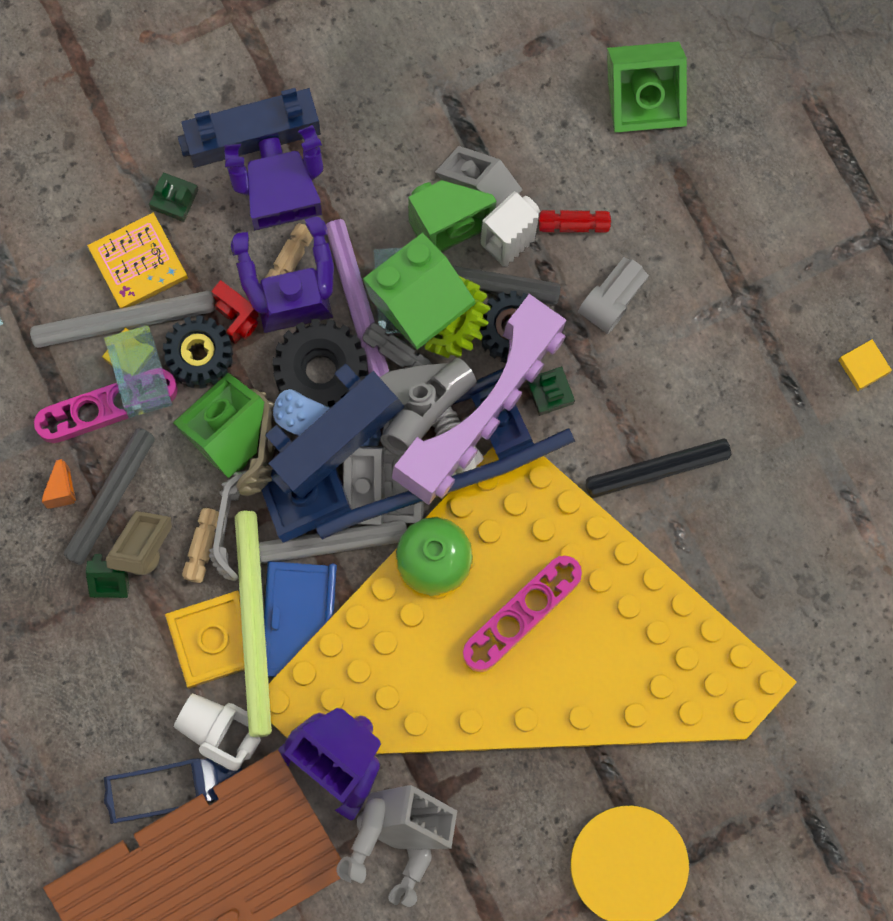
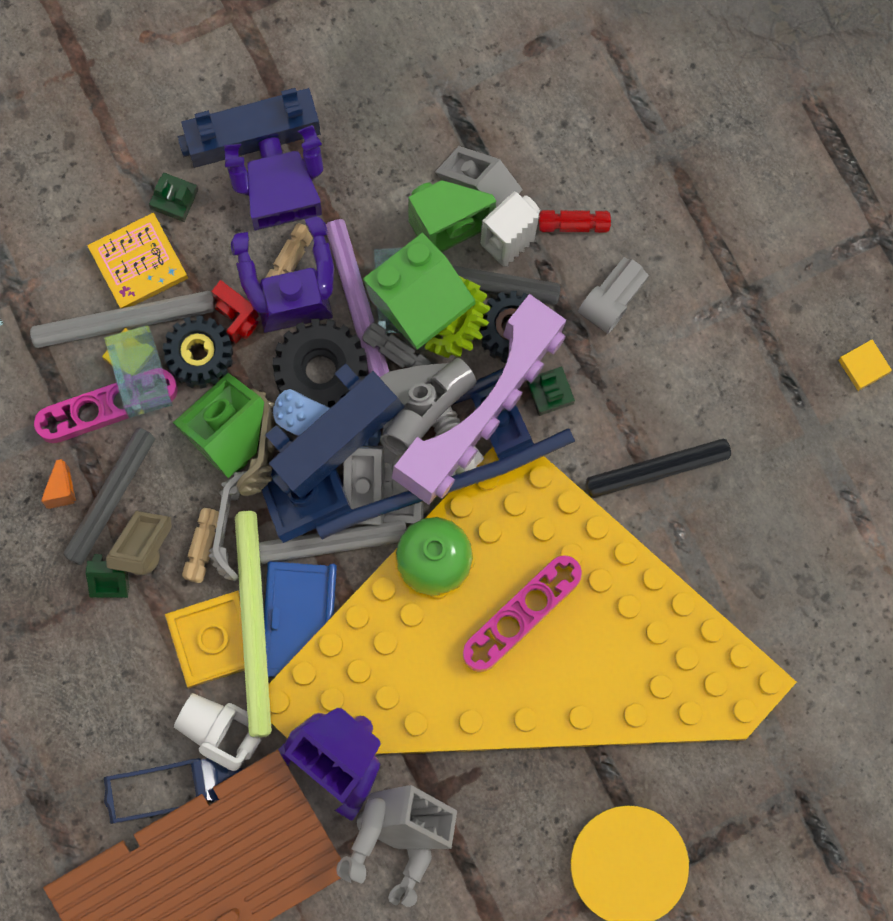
(647, 86): bright green slope -> none

